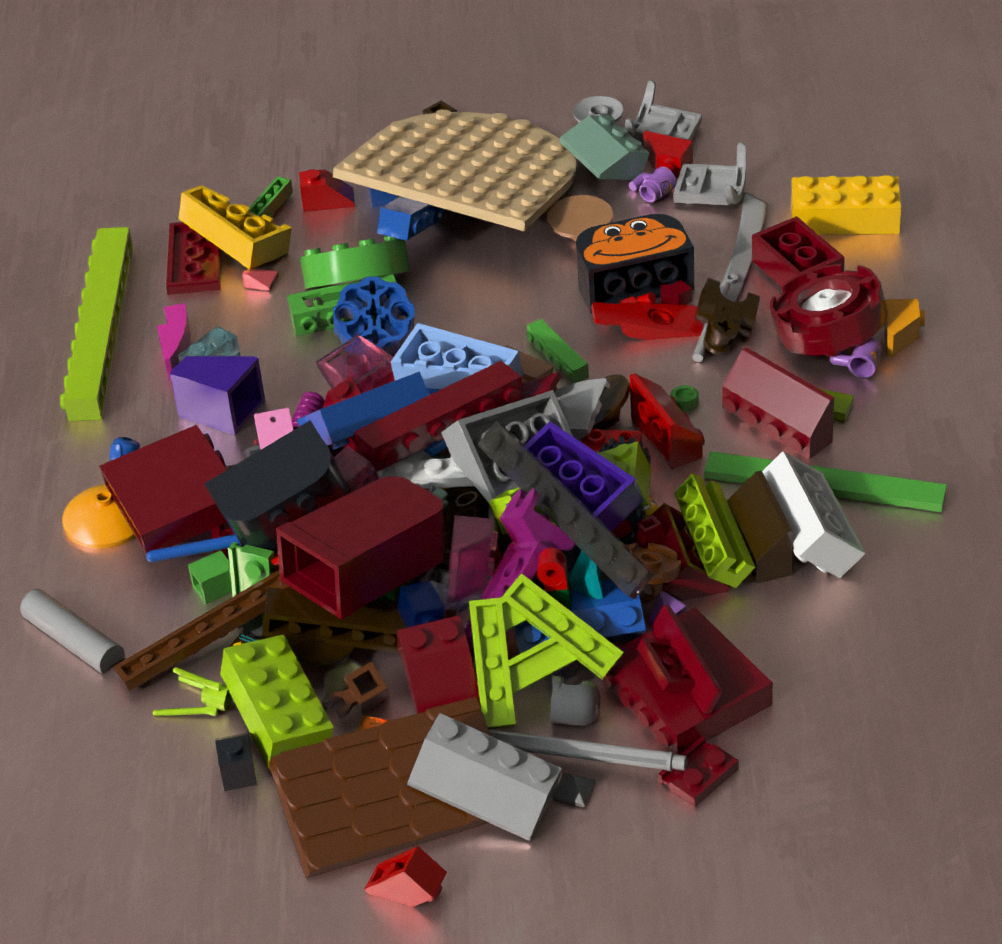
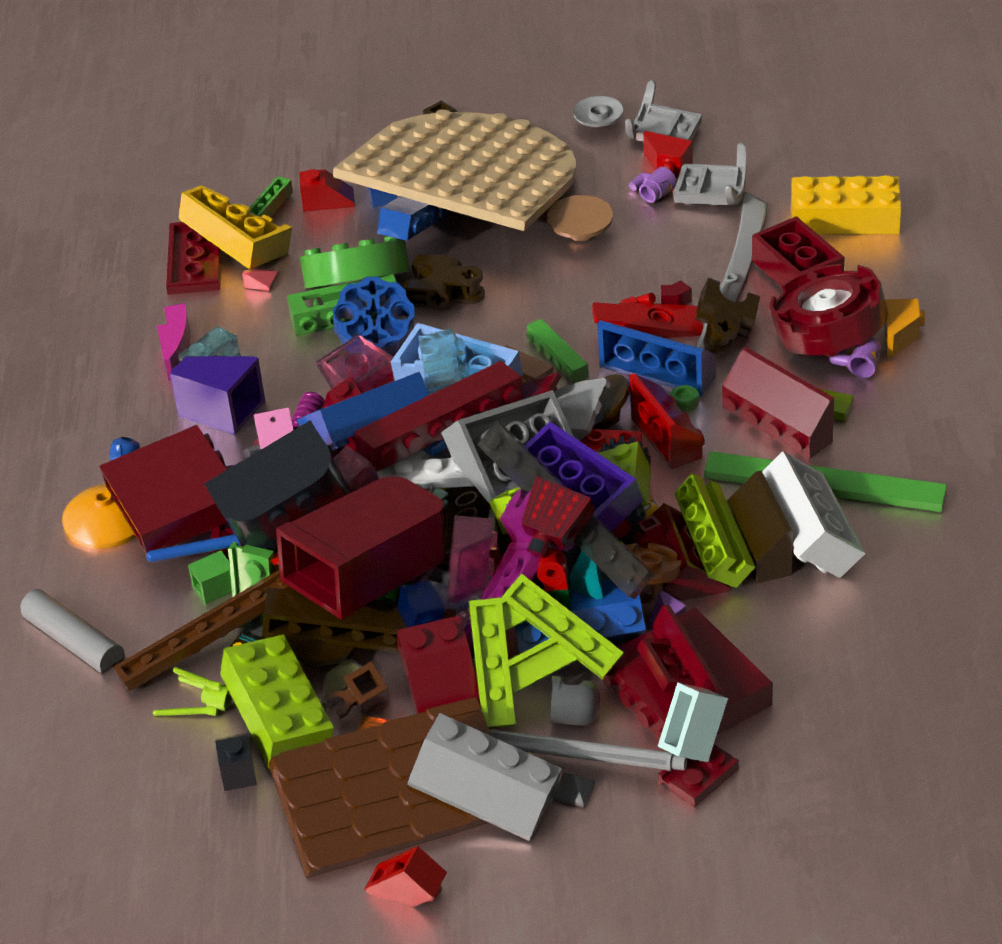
(97, 325): lime brick -> none
(442, 281): none -> dark brown piece
(442, 359): none -> clear light blue brick
(554, 516): none -> dark red torso
(605, 148): sand green slope -> none
(633, 258): black brick -> none
(654, 358): none -> blue slope
(692, 722): none -> light aqua brick

